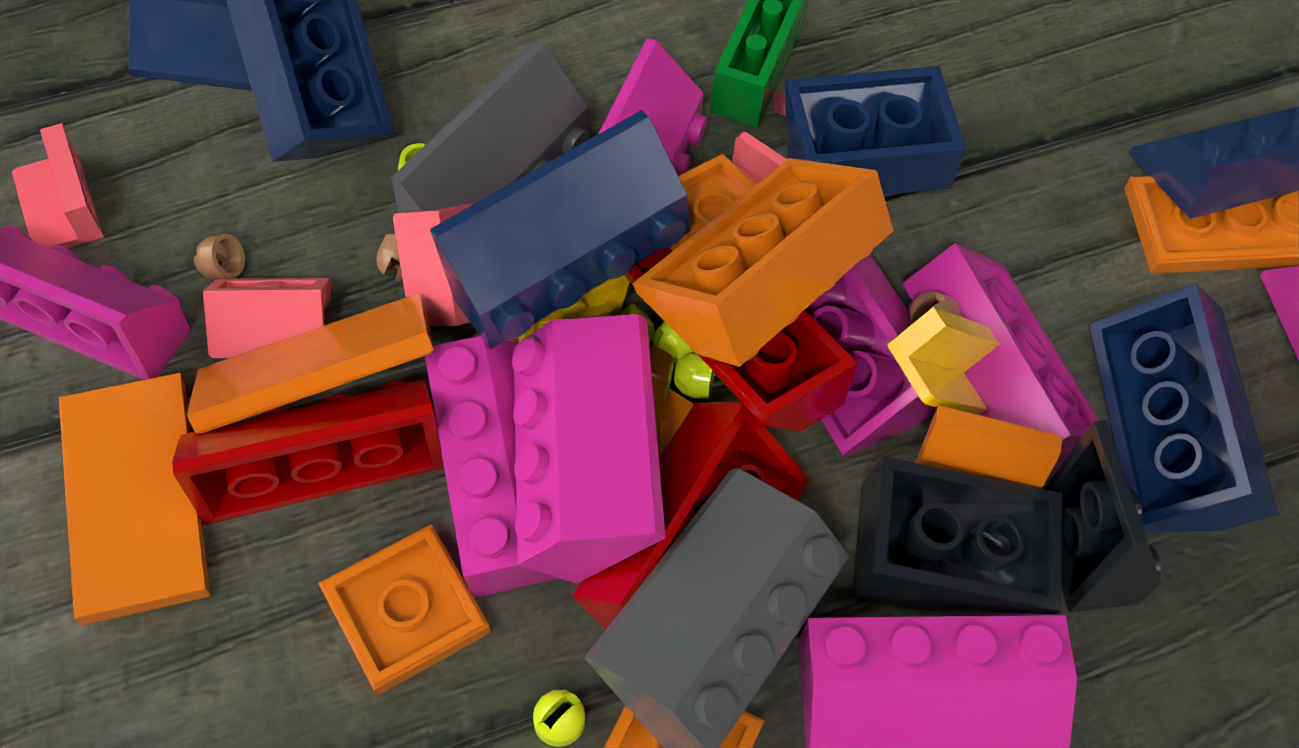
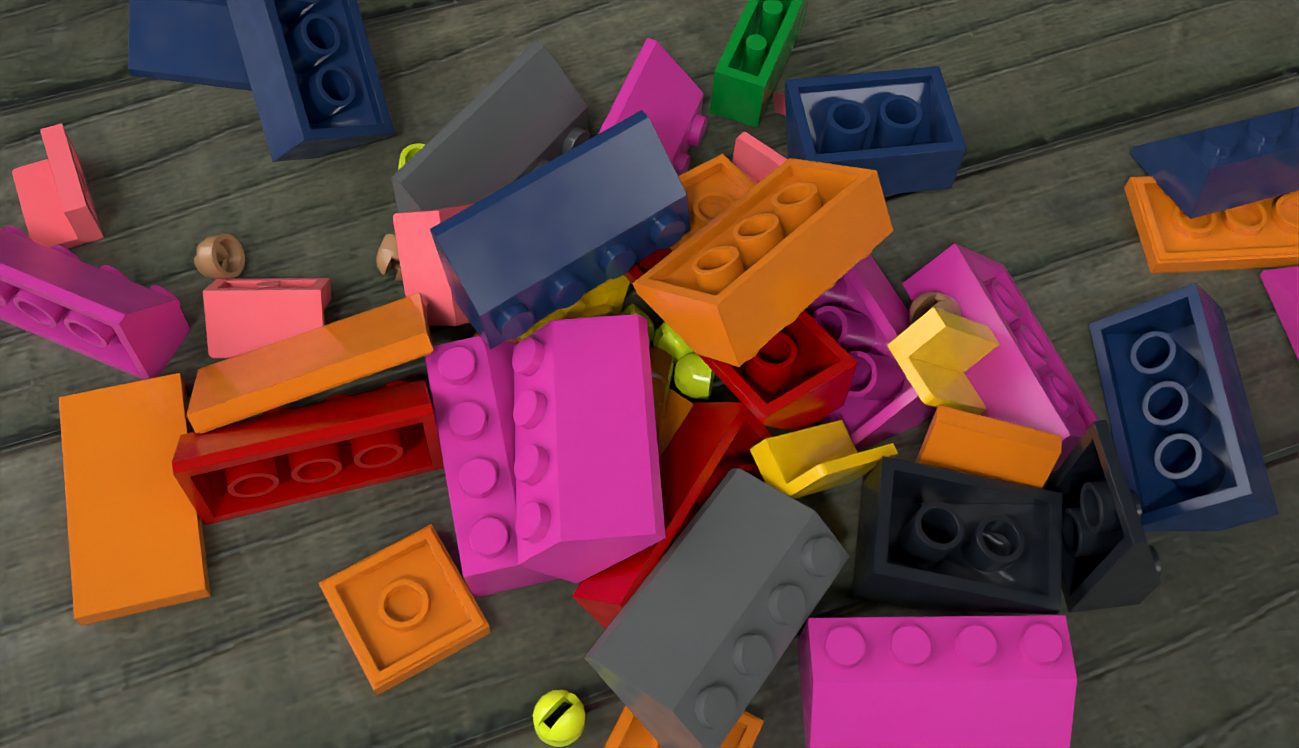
(814, 459): none -> yellow panel

